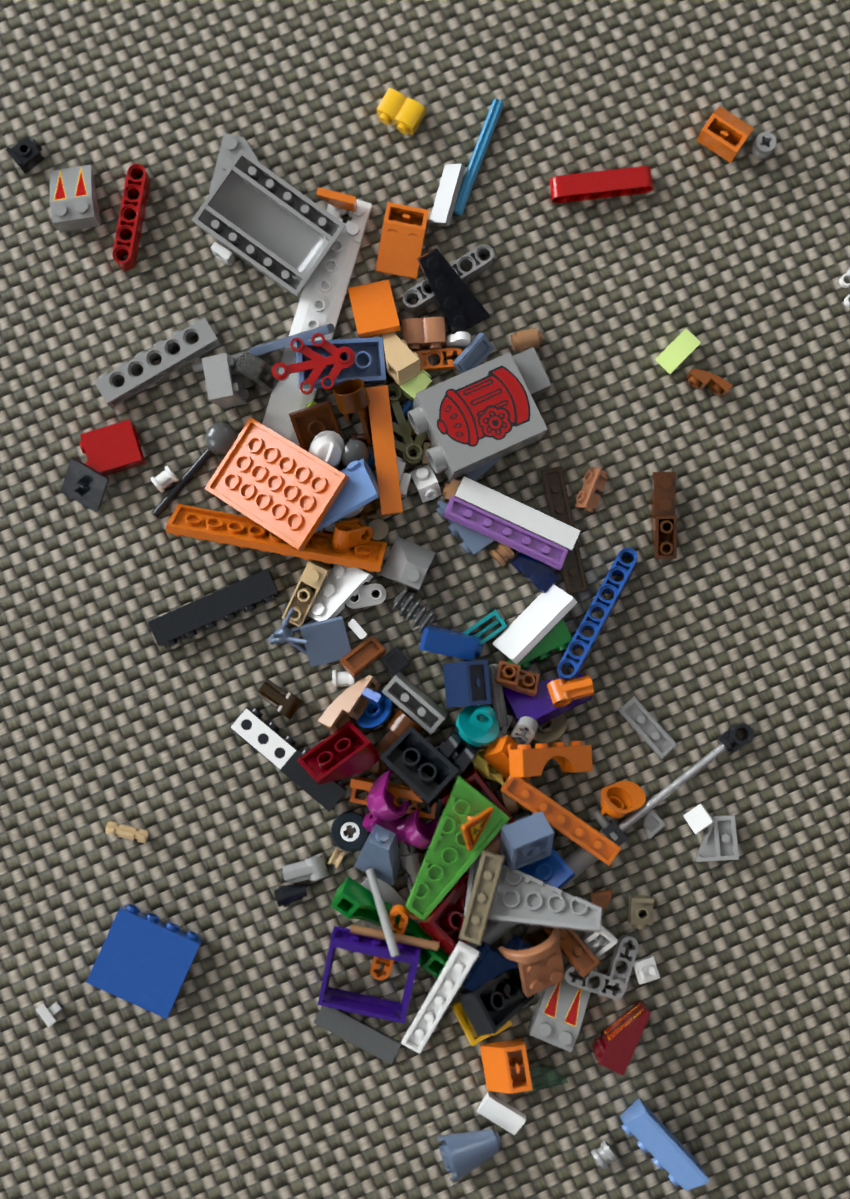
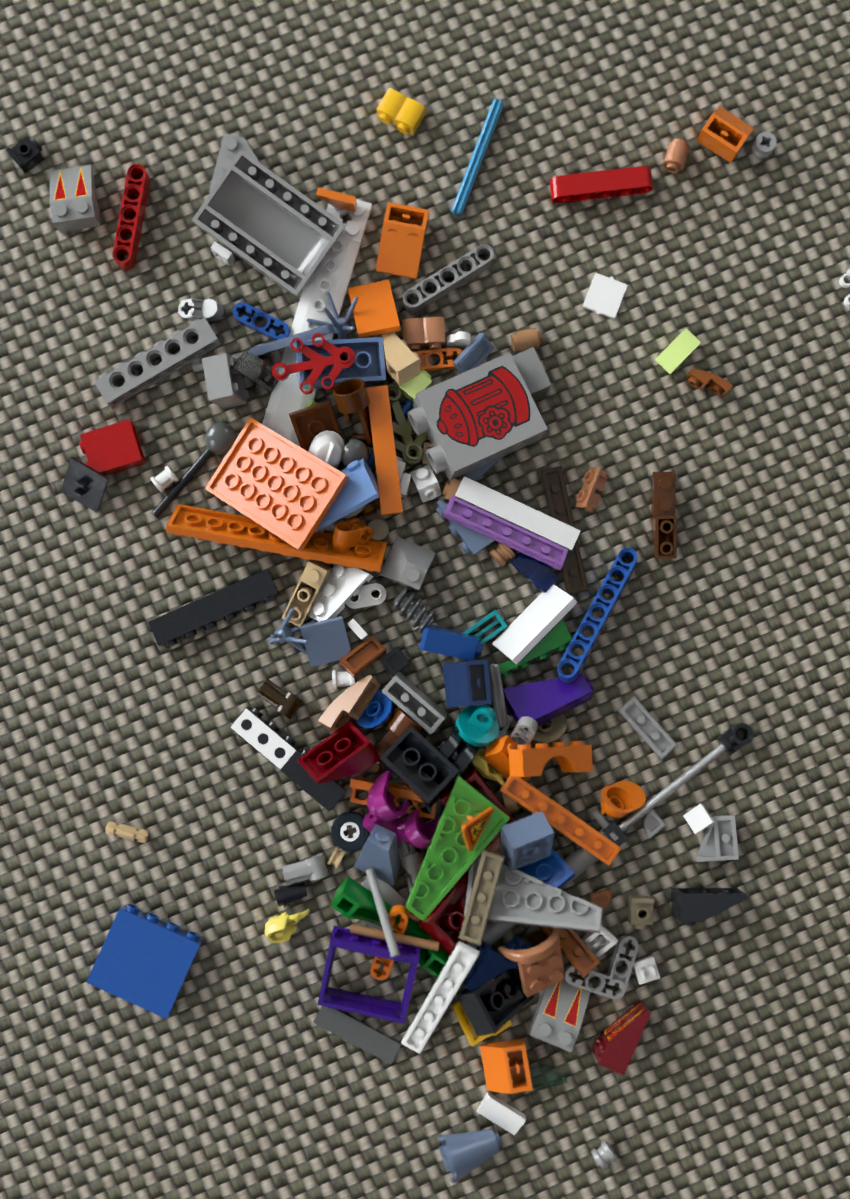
(47, 1013): white tile -> none
(198, 309): none -> light grey piece
(244, 320): none -> blue beam
(281, 927): none -> light yellow piece
(340, 324): none -> sand blue plant
(372, 696): tile -> none
(447, 194): tile -> none
(453, 297): black wing -> none
(516, 679): dark orange slope -> none
(563, 691): orange piece -> none
(604, 295): none -> white piece
(664, 1146): medium blue slope -> none
(676, 155): none -> nougat brick
(700, 904): none -> black slope

